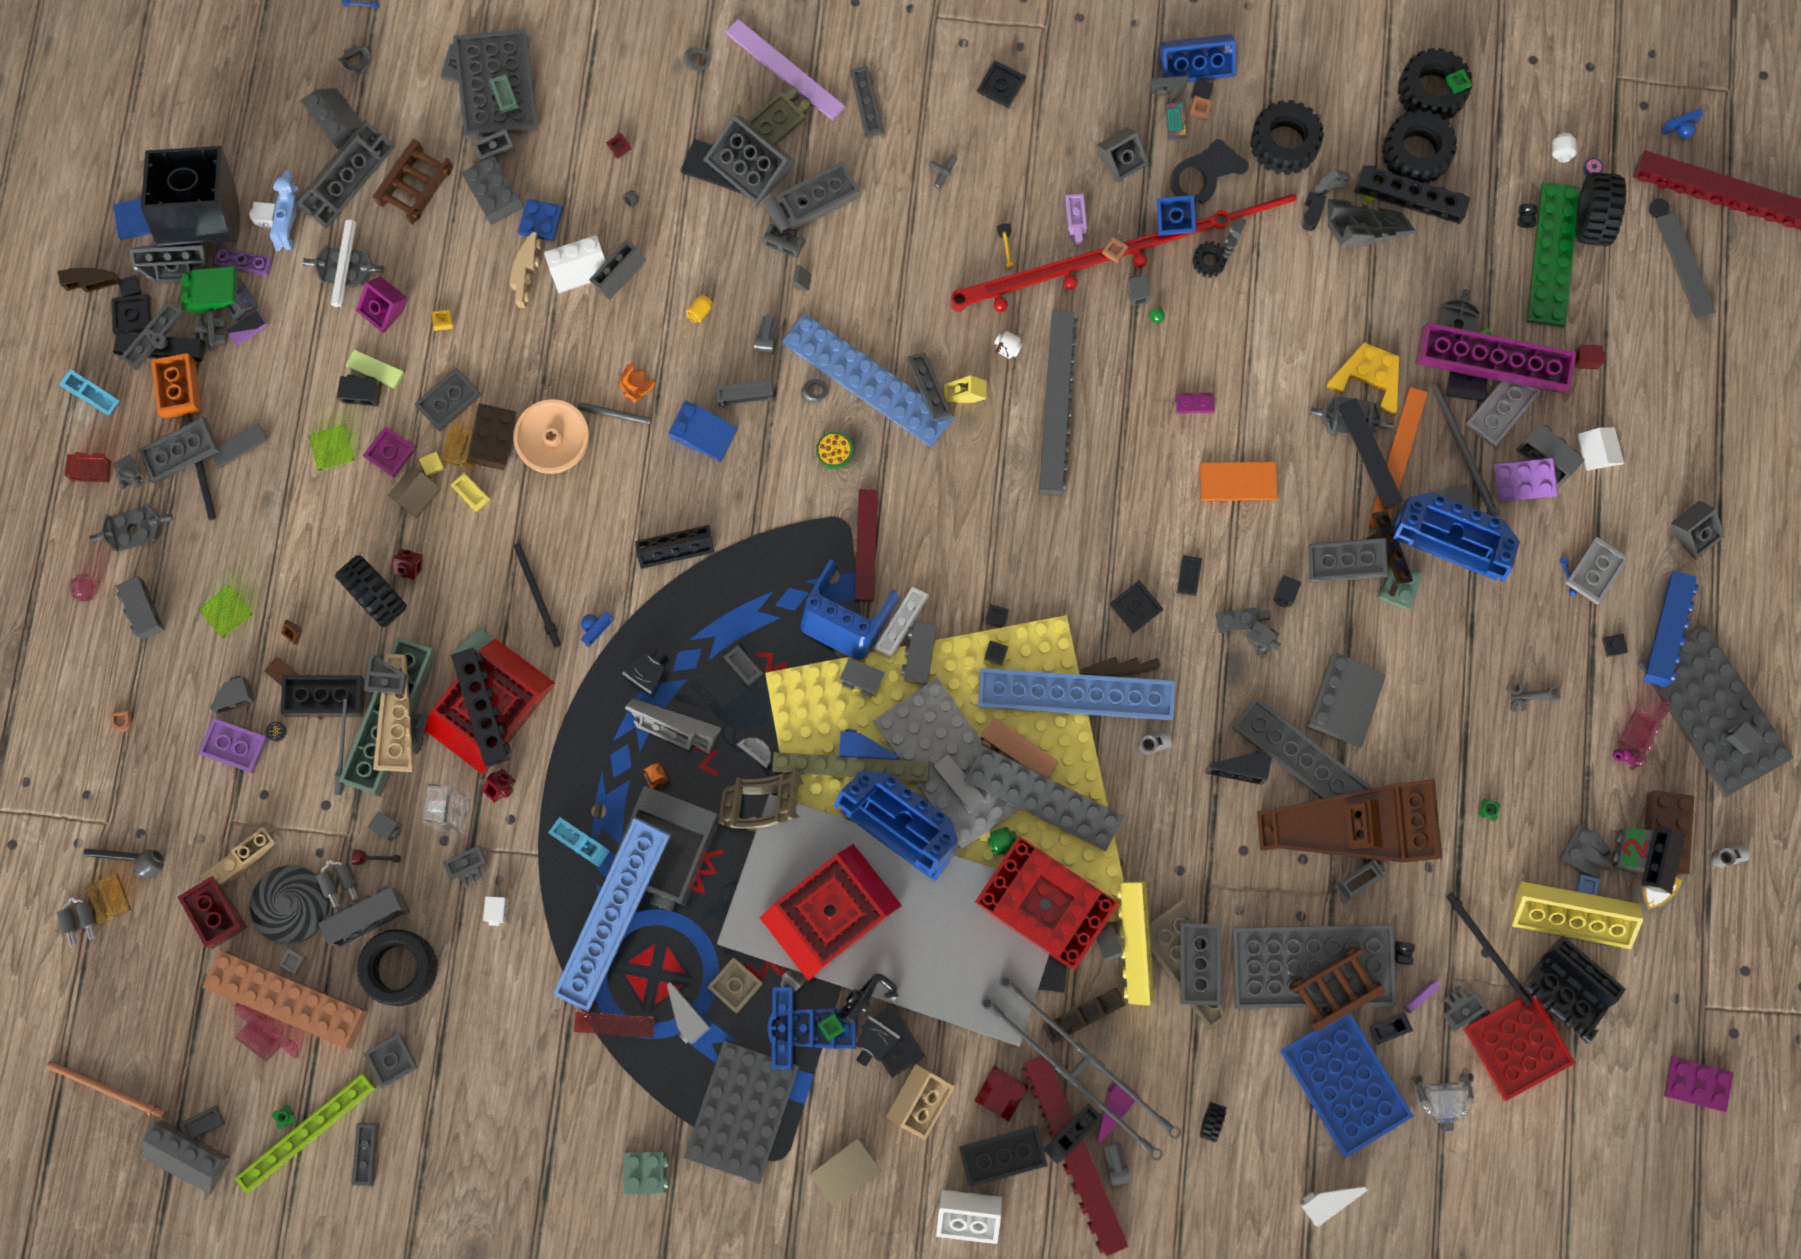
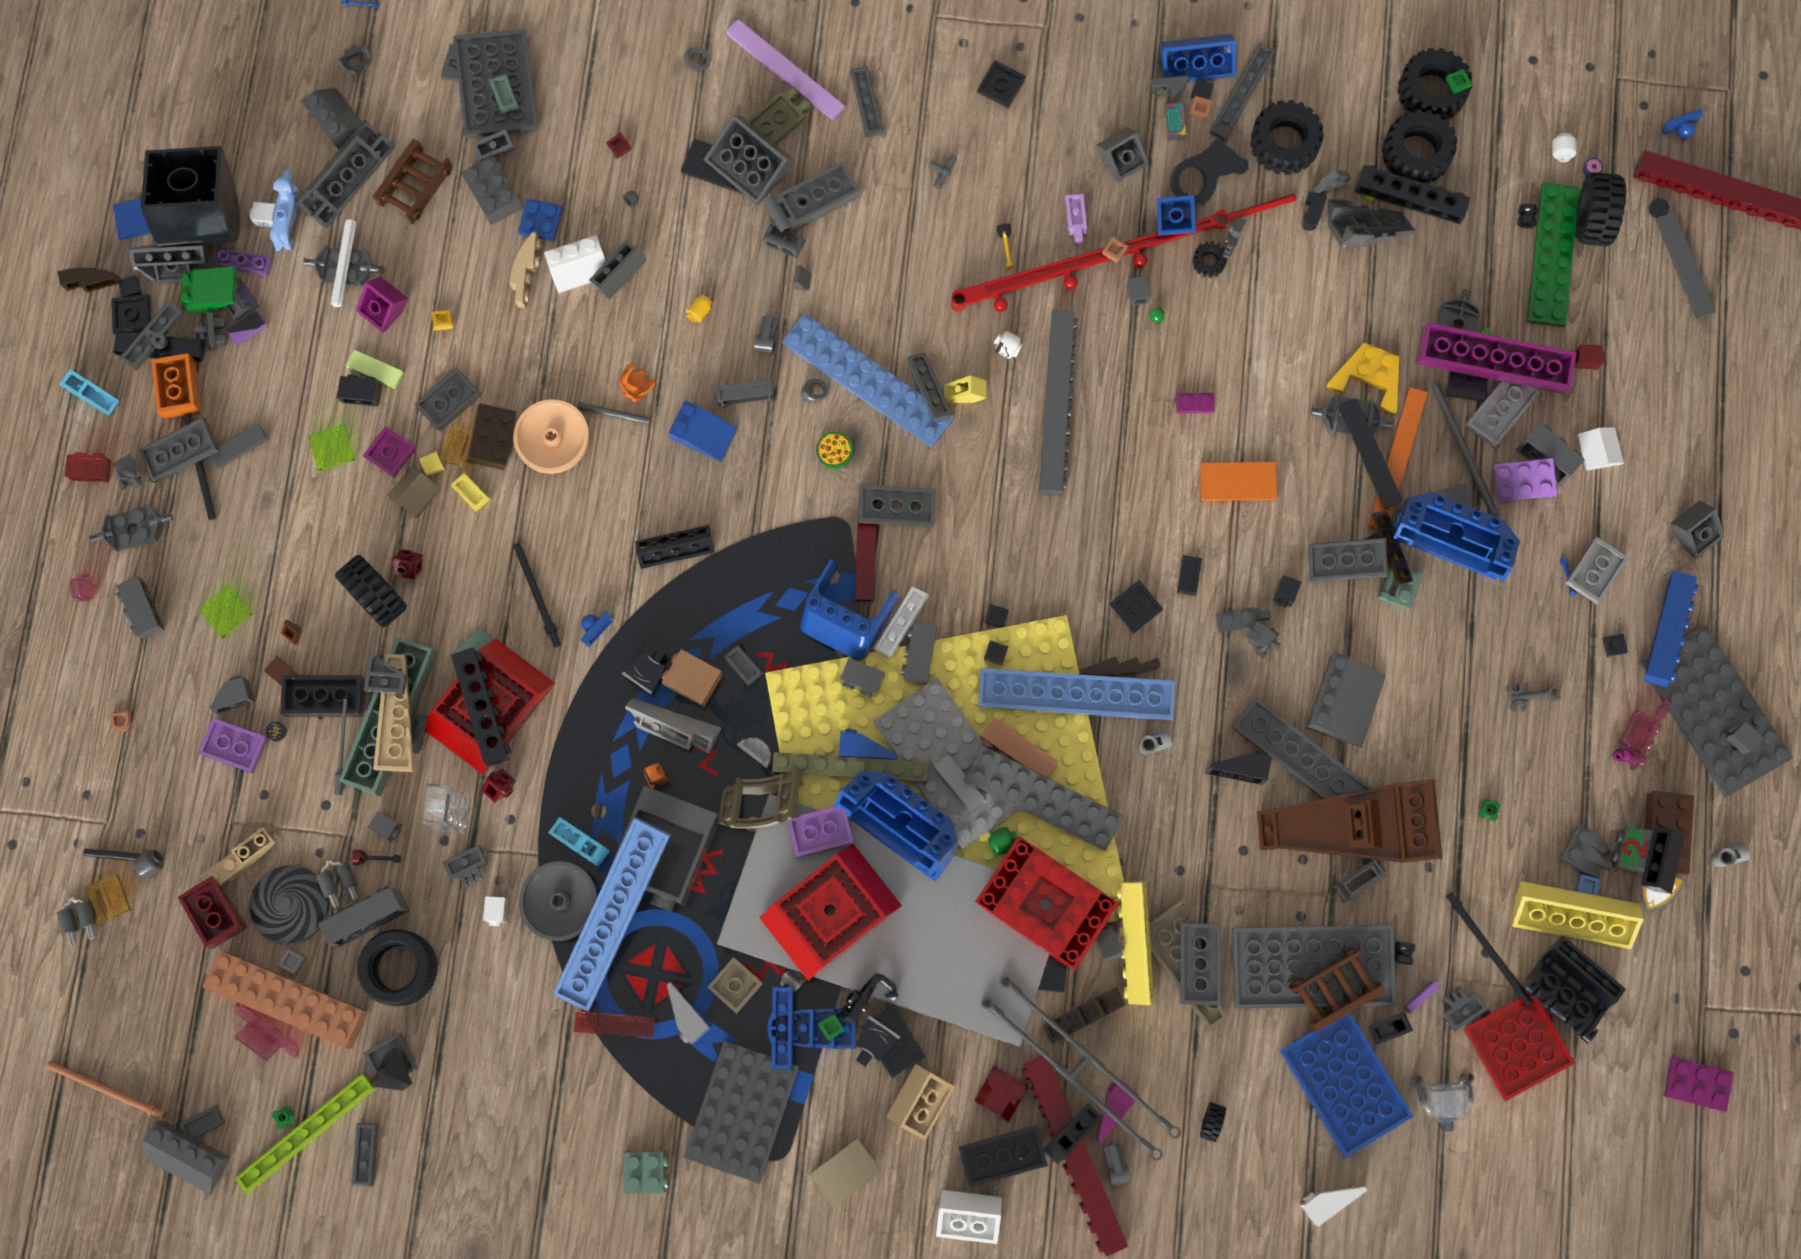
(392, 1073): none -> black slope
(557, 900): none -> dark grey dish
(691, 677): none -> medium nougat brick
(820, 831): none -> medium lavender plate
(887, 515): none -> dark grey plate
(1242, 92): none -> dark grey tile

